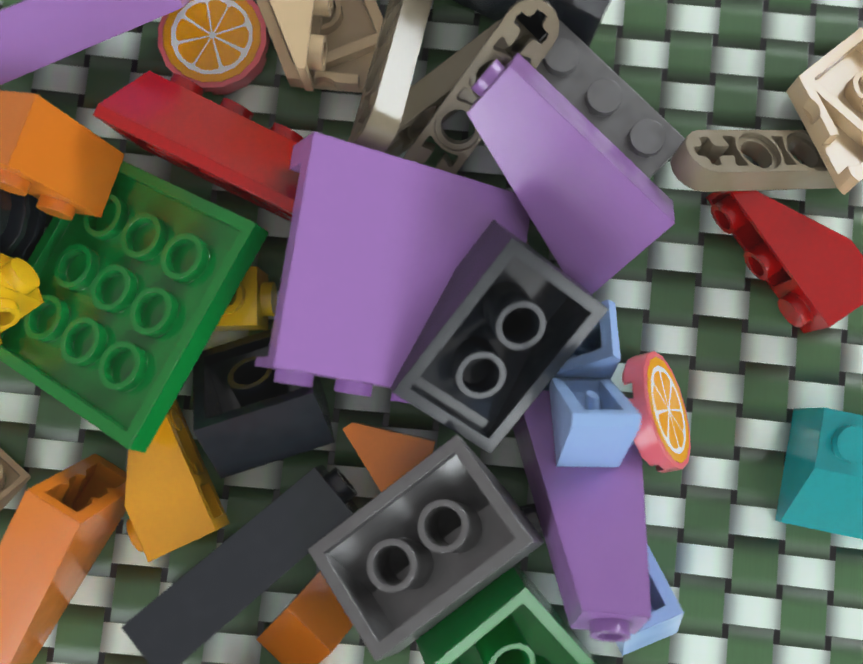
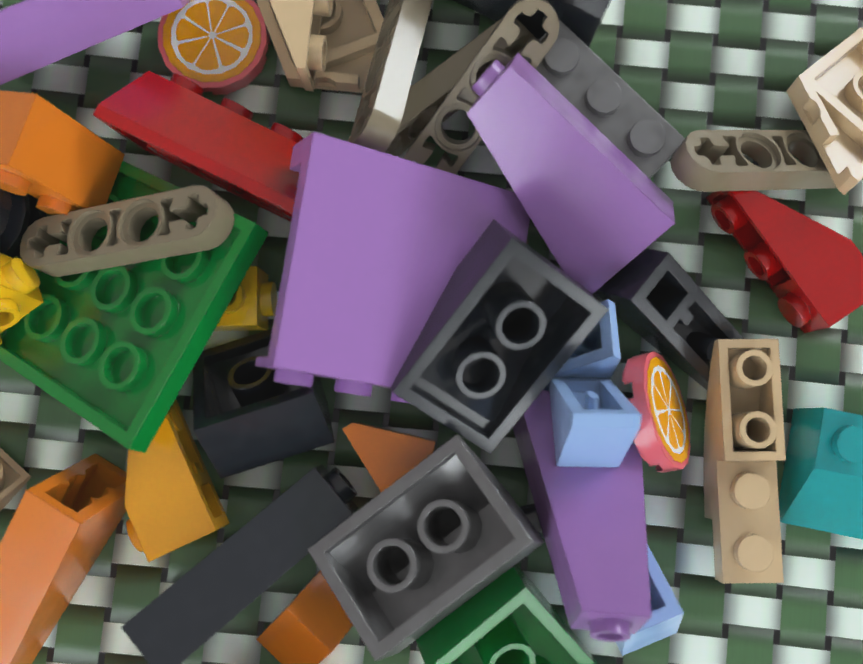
(124, 222): none -> dark tan beam
(668, 311): none -> black slope
(740, 459): none -> tan slope

